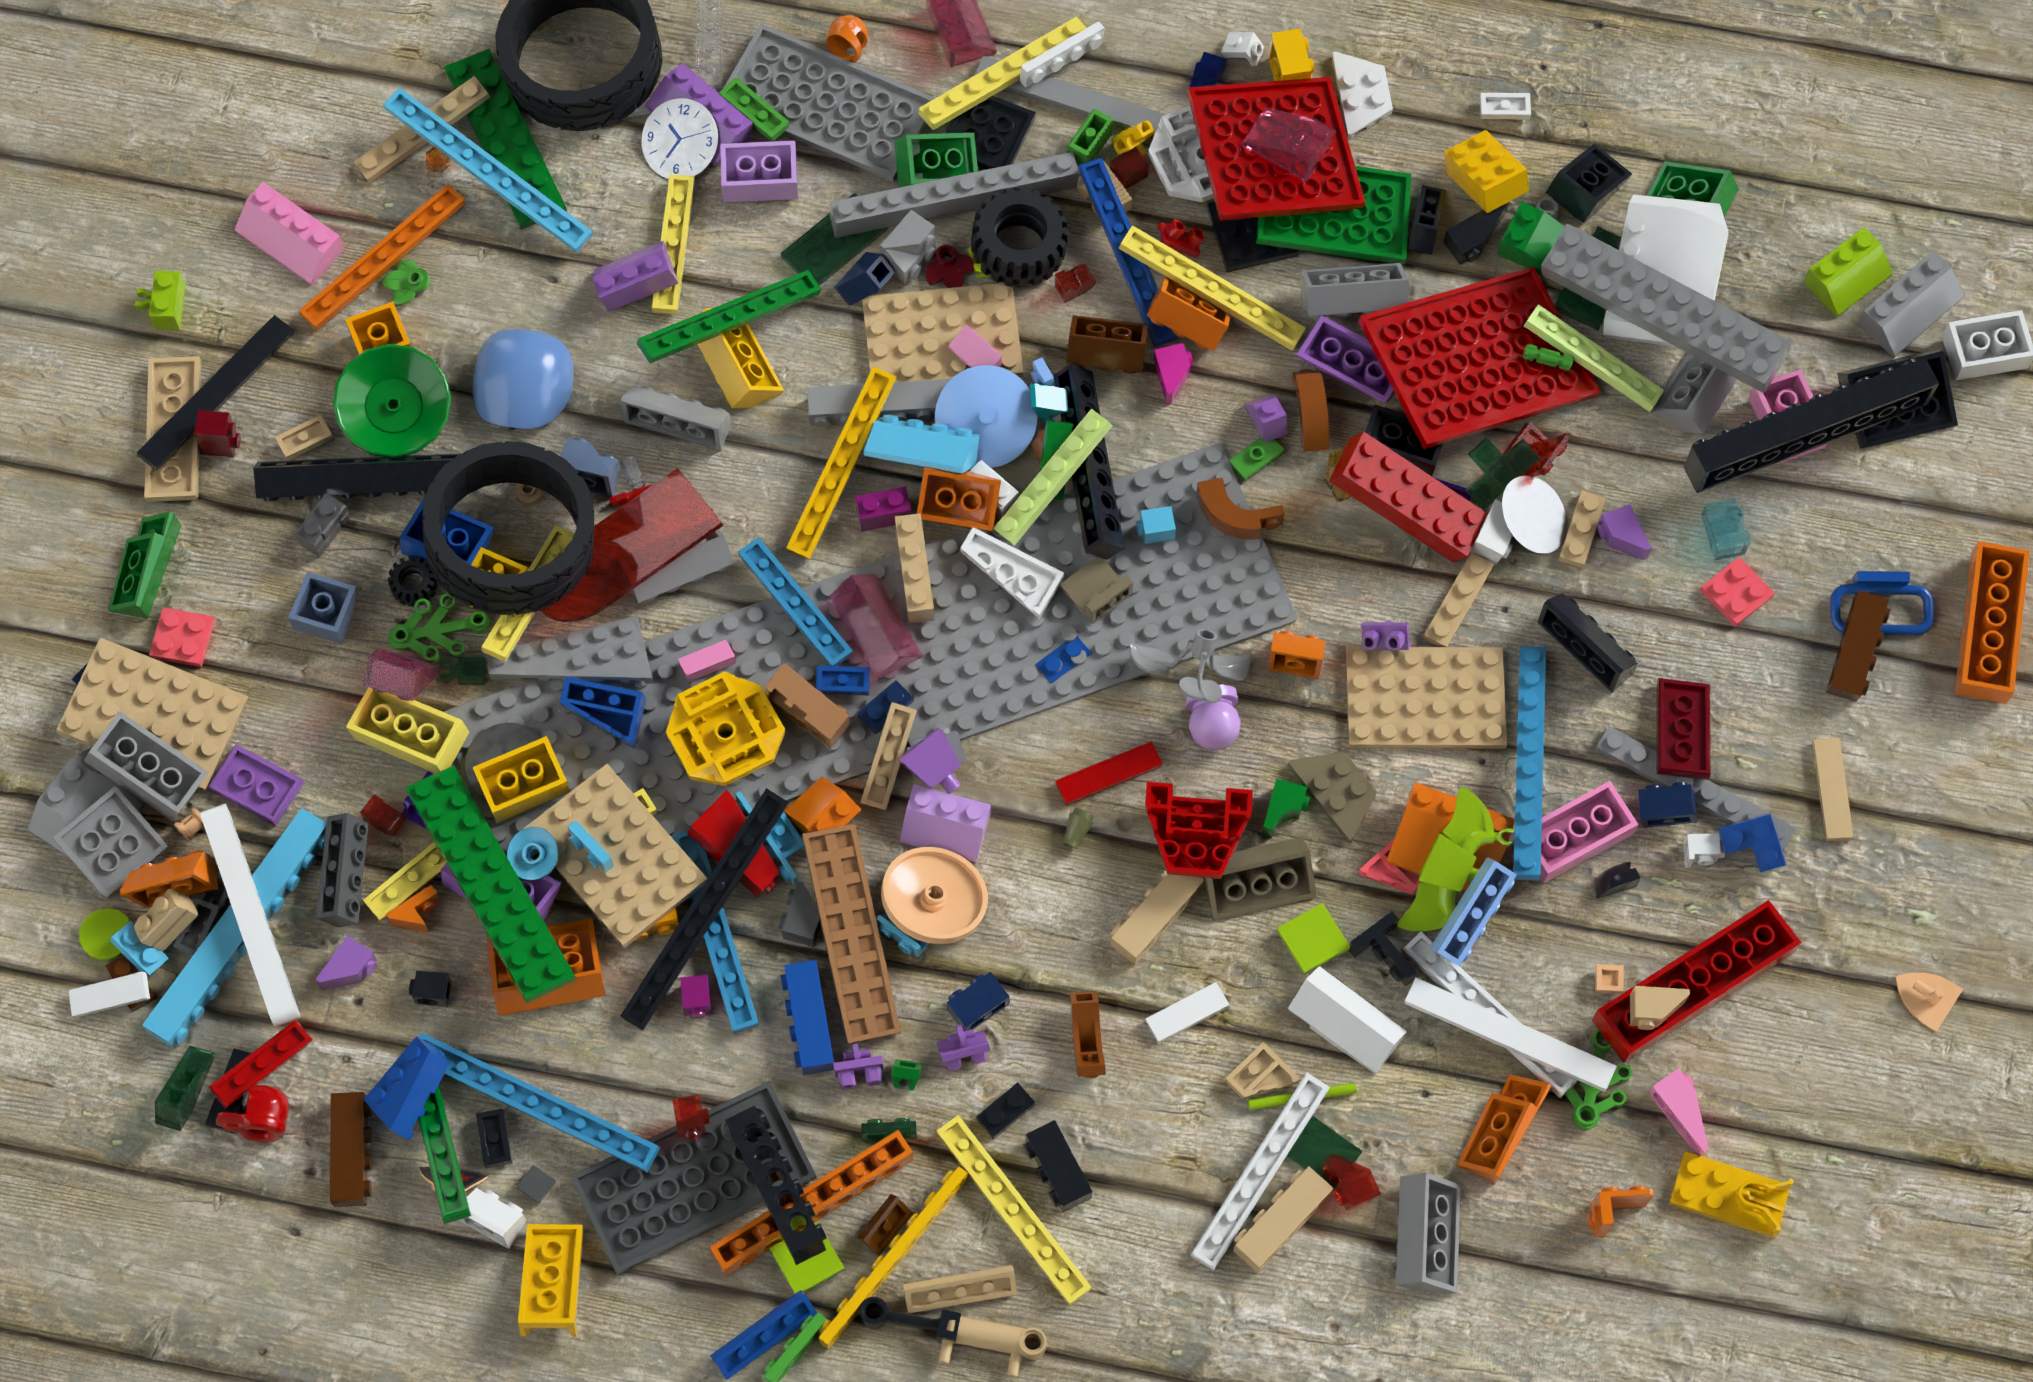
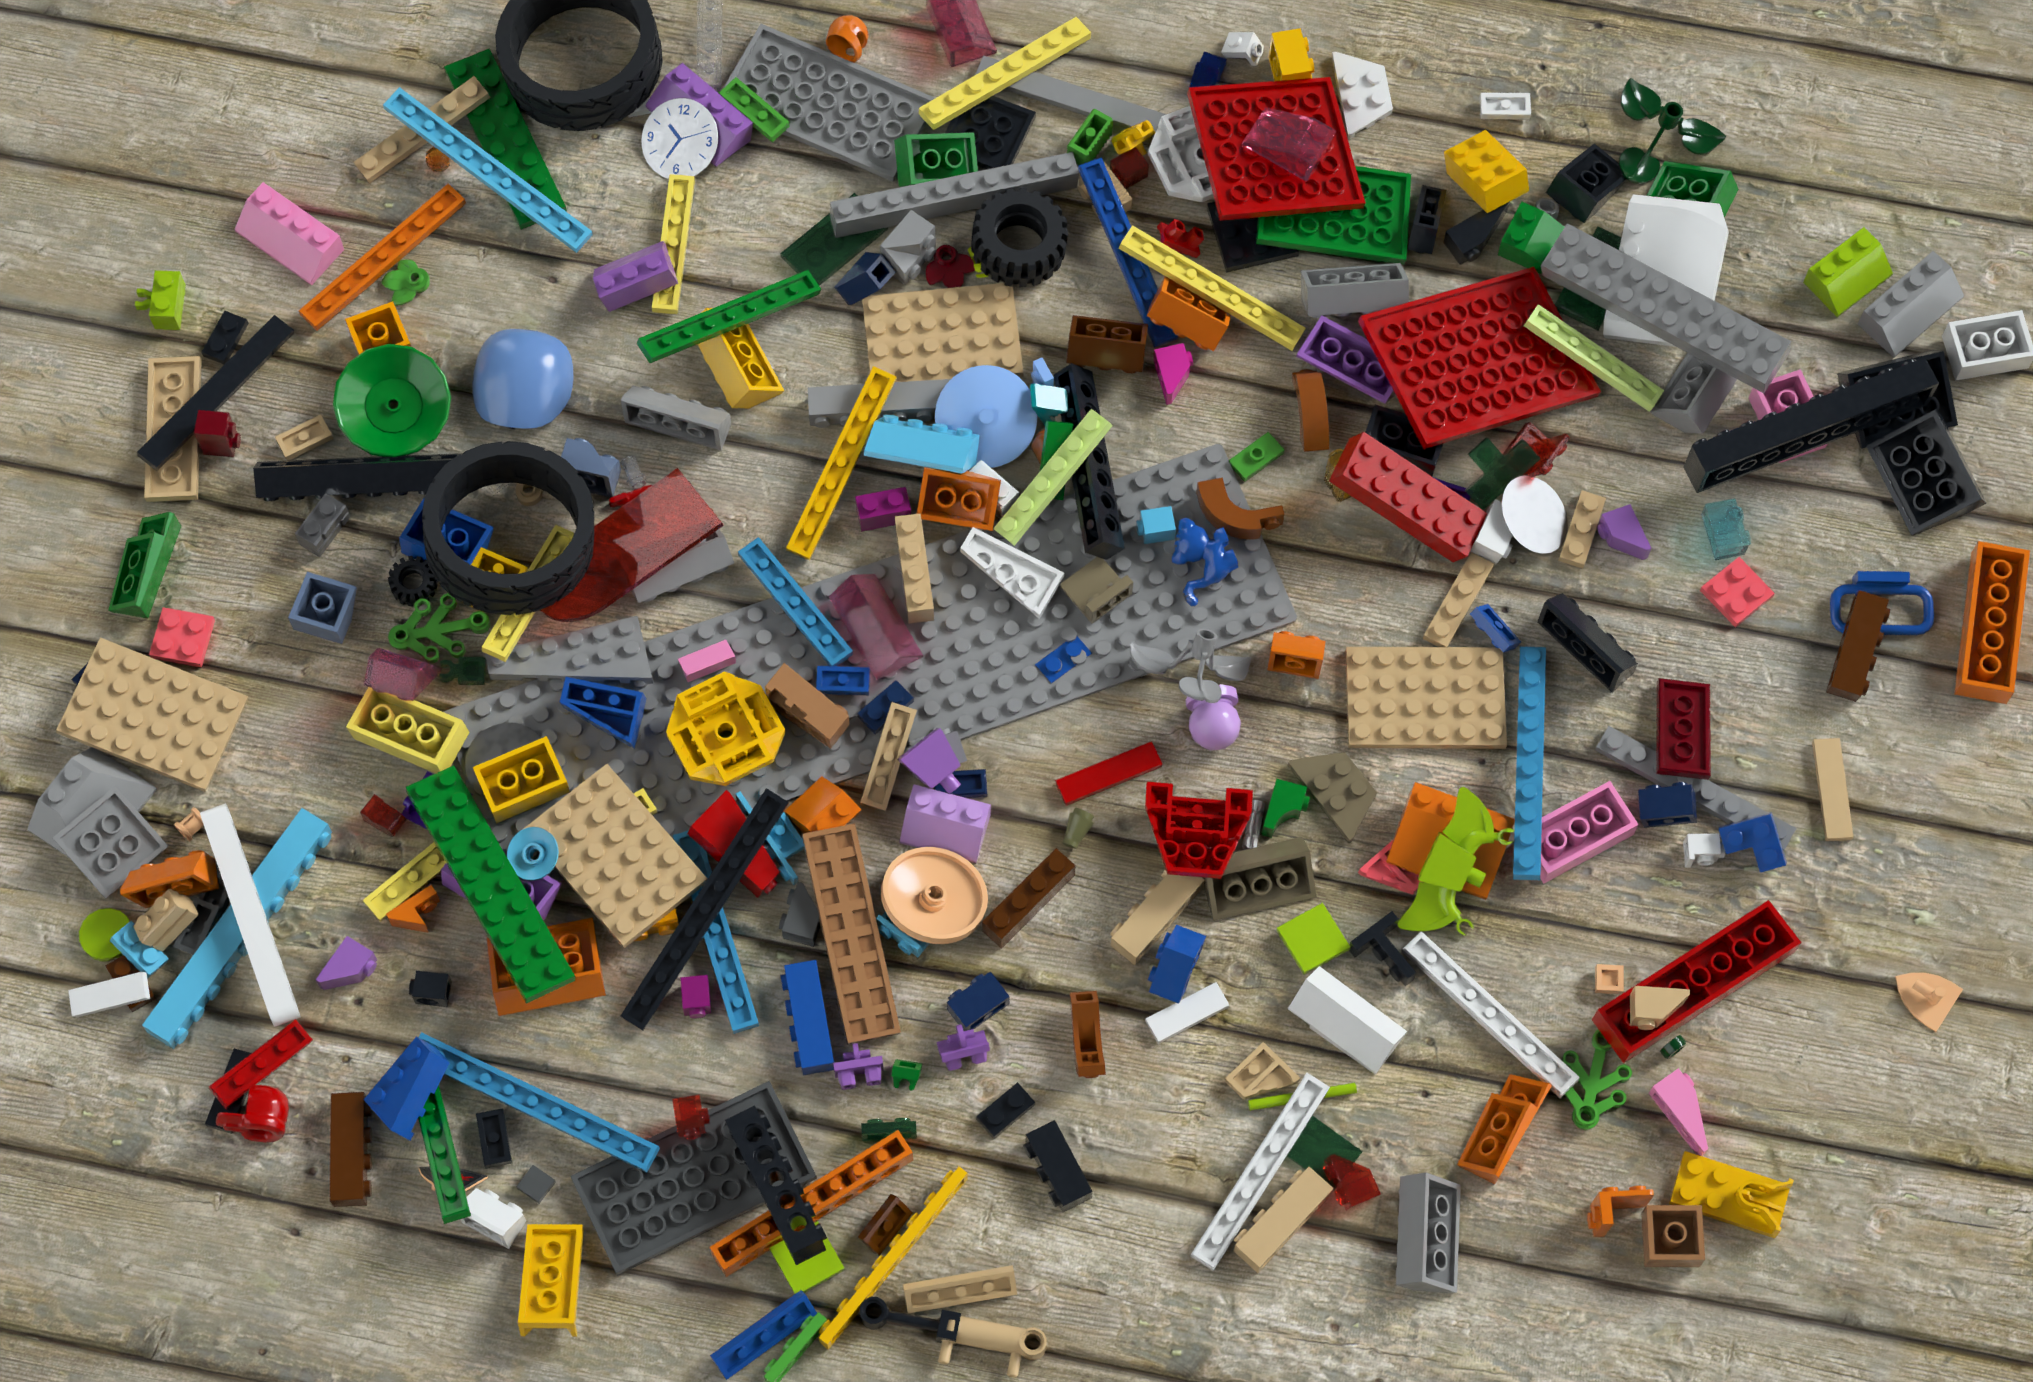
(145, 766): light grey slope -> none
(183, 1088): clear green slope -> none
(225, 337): none -> black plate
(255, 785): medium lavender tile -> none
(342, 870): dark grey brick -> none
(596, 854): medium azure plate -> none
(759, 171): lavender slope -> none
(972, 784): none -> dark blue tile
(974, 349): bright pink slope -> none
(1014, 1210): light yellow plate -> none
(1028, 898): none -> reddish brown brick
(1062, 54): white plate -> none
(1074, 282): clear red leg -> none
(1177, 960): none -> blue brick
(1193, 545): none -> blue animal
(1254, 824): none -> white axle
(1267, 417): medium lavender slope -> none
(1385, 635): medium lavender hips -> none
(1473, 911): light blue brick -> none
(1495, 628): none -> blue plate
(1510, 1034): white tile -> none
(1547, 357): bright green axle -> none
(1616, 880): black brick -> none
(1640, 102): none -> dark green plant
(1673, 1047): none -> dark green tile
(1673, 1236): none -> medium nougat brick
(1926, 473): none -> black slope

